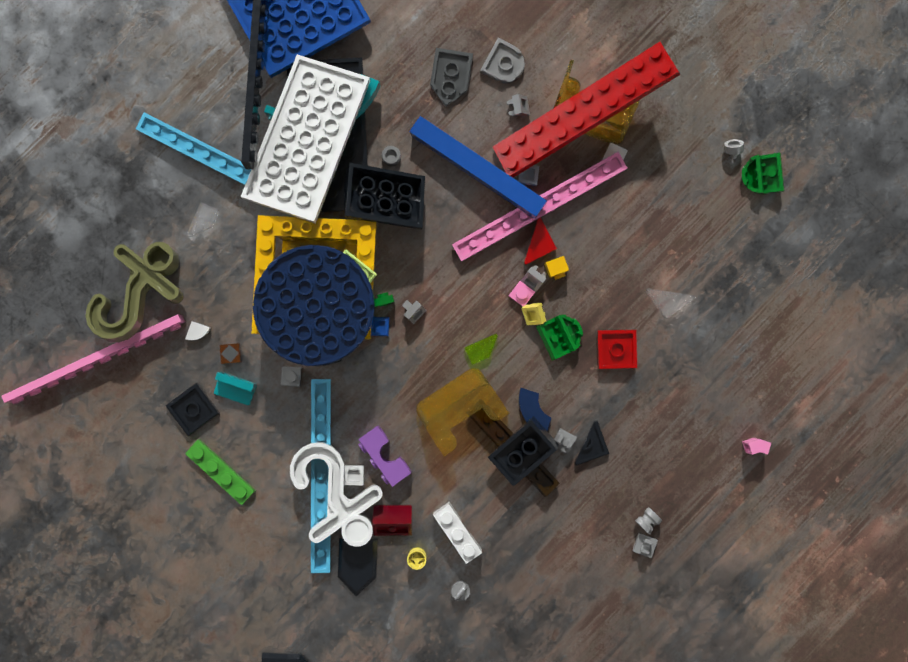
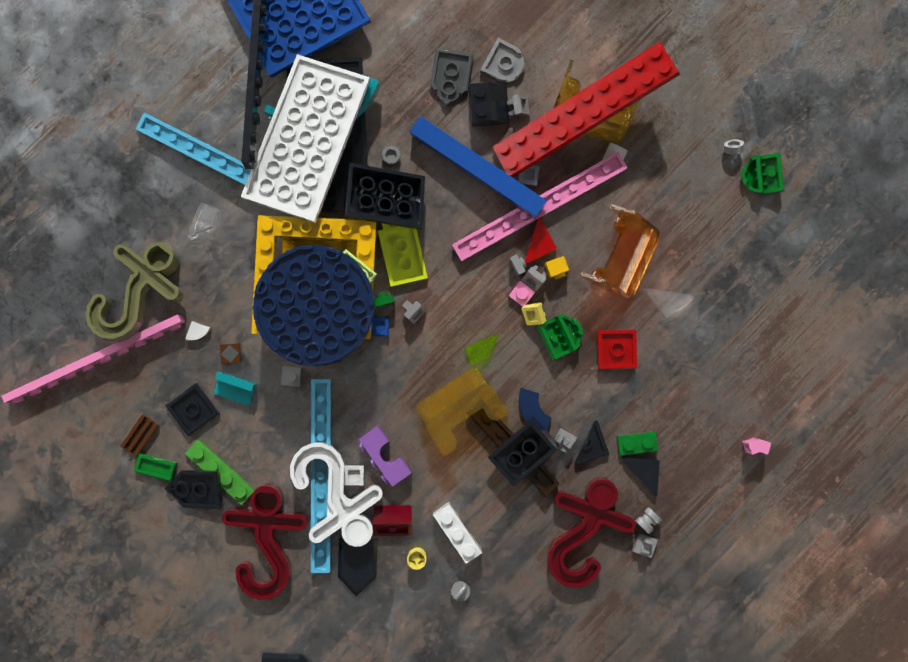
(130, 448): none -> reddish brown tile
(155, 467): none -> green tile
(197, 489): none -> black tile
(263, 522): none -> dark red piece
(402, 254): none -> neon yellow tile
(488, 104): none -> black slope
(518, 264): none -> light grey plate
(594, 515): none -> dark red piece
(629, 255): none -> clear orange windscreen
(637, 443): none -> green plate
(646, 470): none -> black tile

